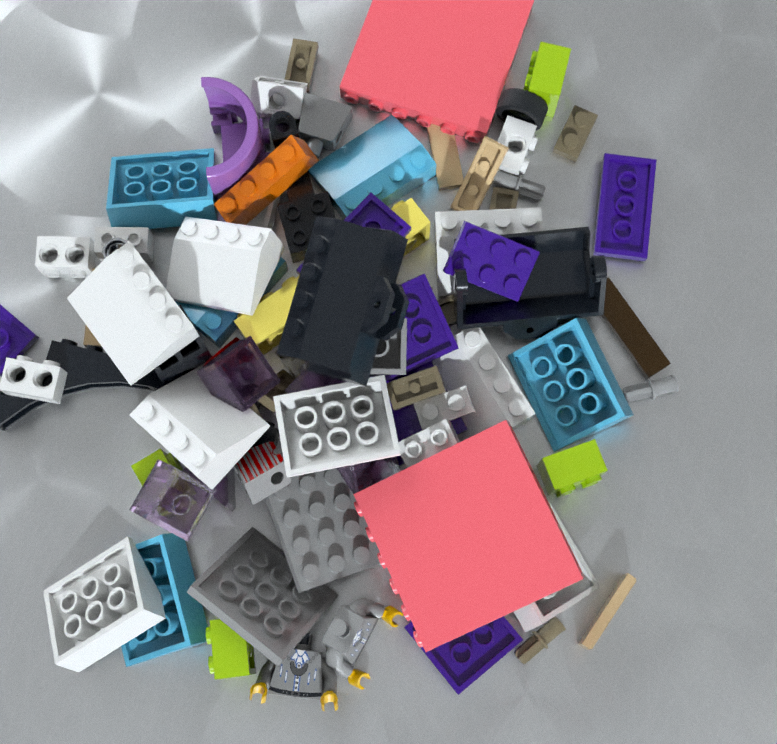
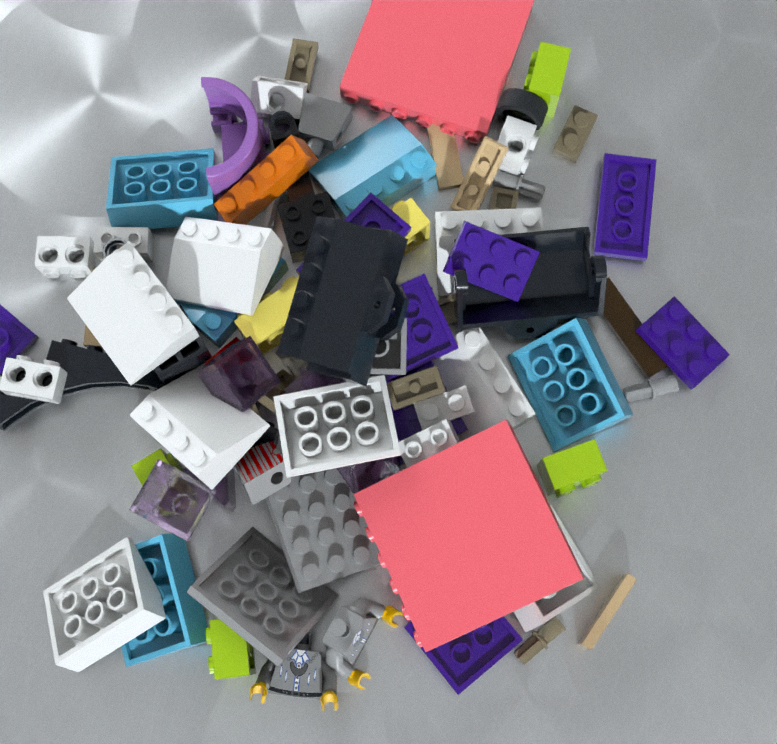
(682, 343): none -> dark purple plate

